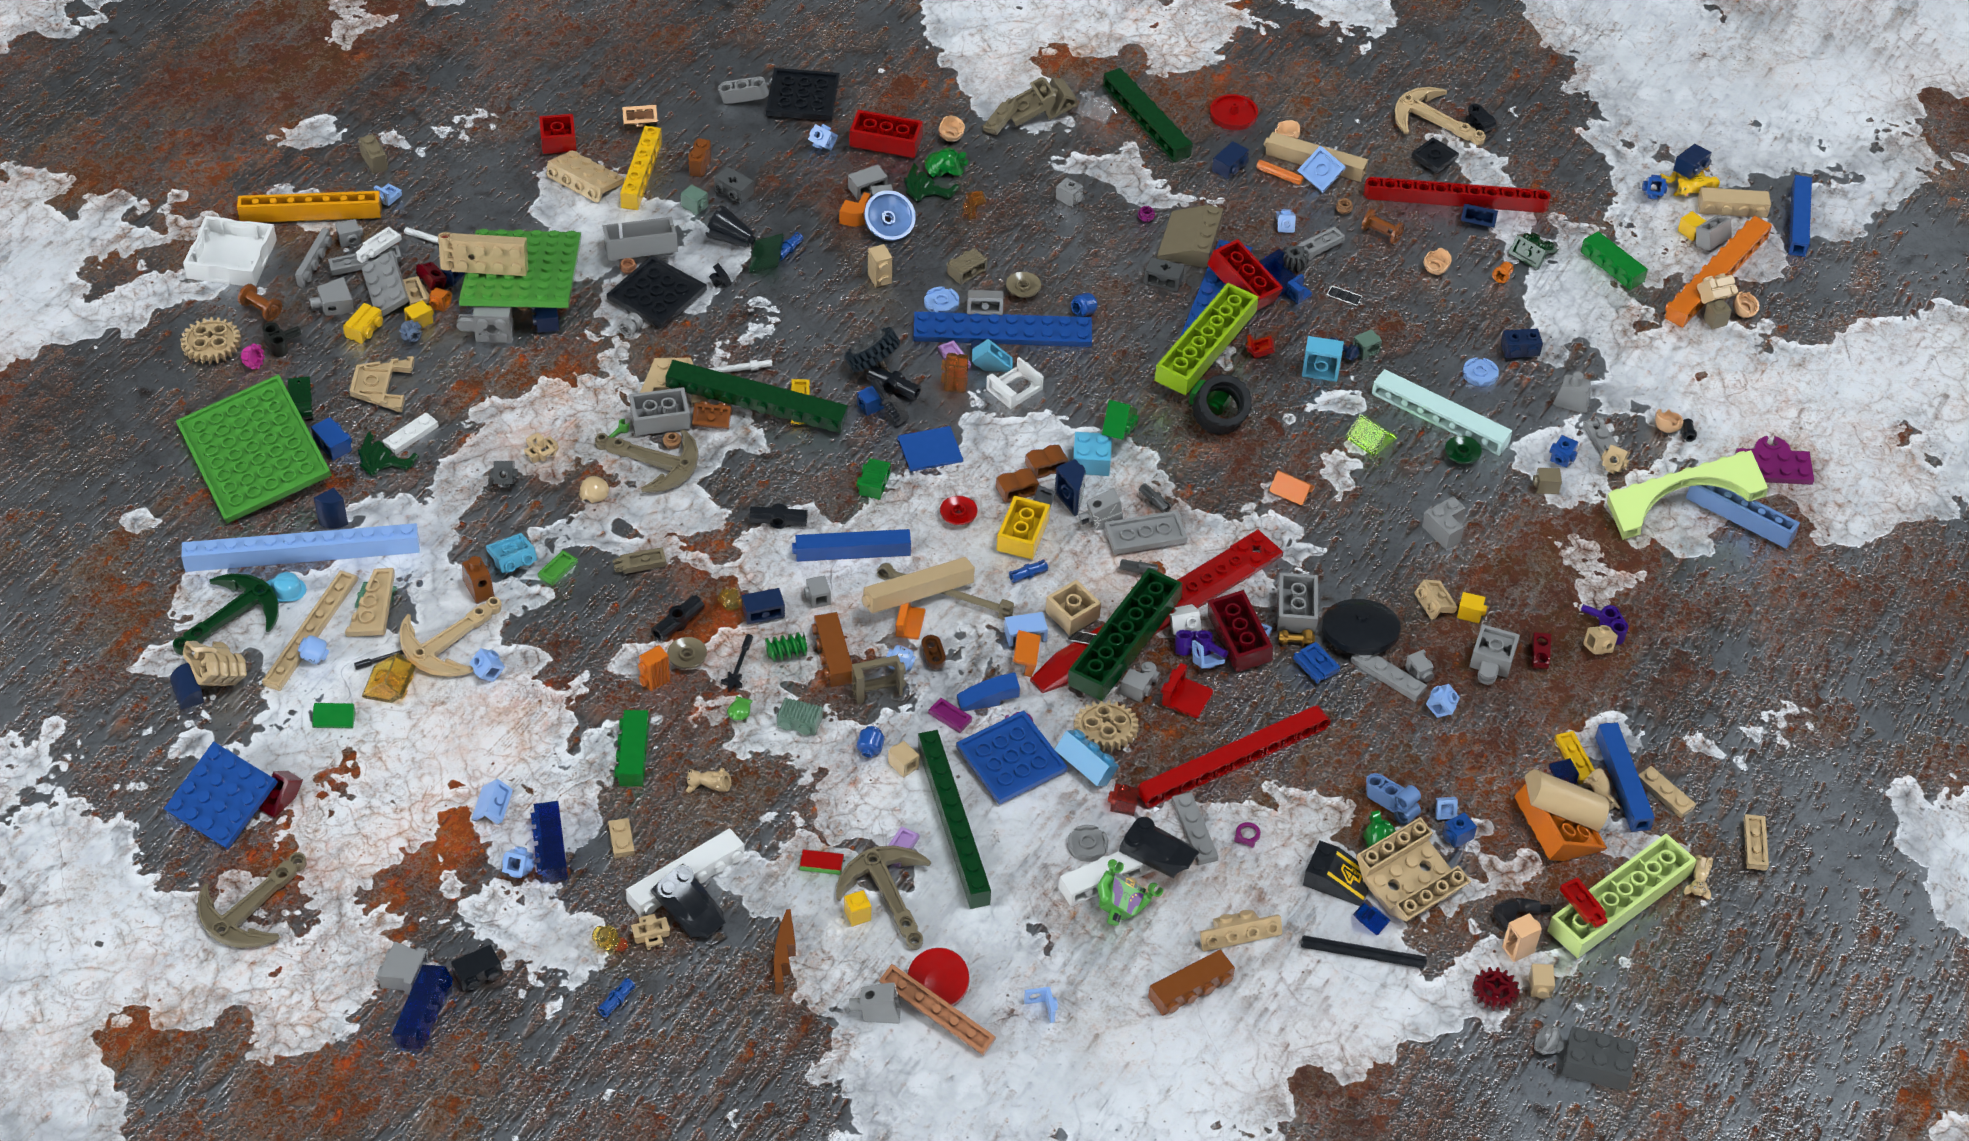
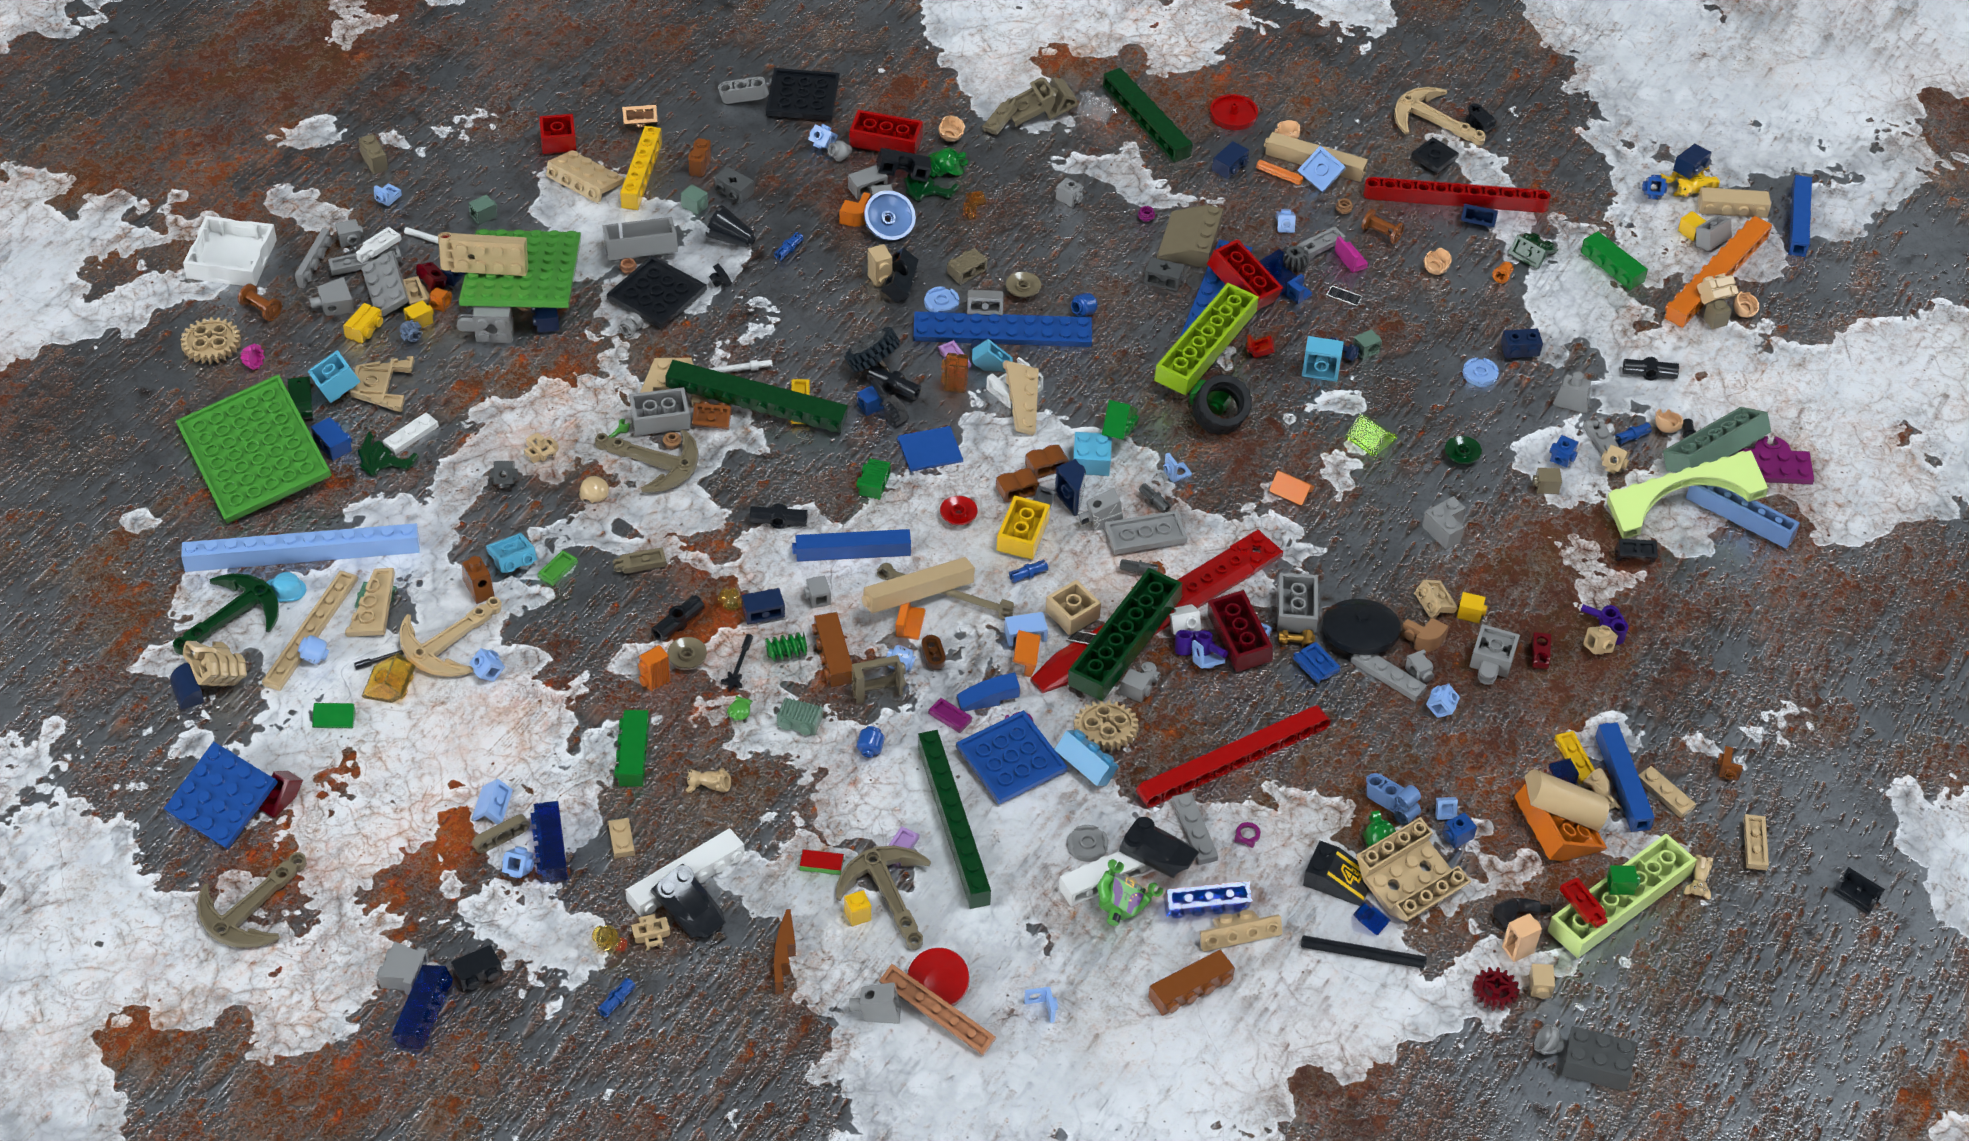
(277, 339): pearl dark grey beam -> none
(309, 206): light orange brick -> none
(331, 509): dark blue brick -> none
(334, 376): none -> medium azure brick
(483, 209): none -> sand green brick
(492, 837): none -> dark tan beam
(766, 253): clear green piece -> none
(839, 150): none -> light grey animal
(892, 160): none -> black arch
(898, 284): none -> black arch
(903, 758): tan brick -> none
(1023, 394): none -> tan wing
(1123, 799): clear red brick -> none
(1171, 467): none -> light blue bracket
(1184, 693): red bracket -> none
(1207, 899): none -> clear blue brick
(1350, 255): none -> dark pink panel
(1425, 637): none -> medium nougat brick
(1441, 411): light aqua brick -> none
(1622, 880): none -> green brick
(1633, 433): none -> blue pin
(1636, 549): none -> black hinge
(1650, 368): none -> black piece
(1718, 439): none -> sand green brick
(1728, 769): none -> dark orange bracket
(1859, 891): none -> black hinge

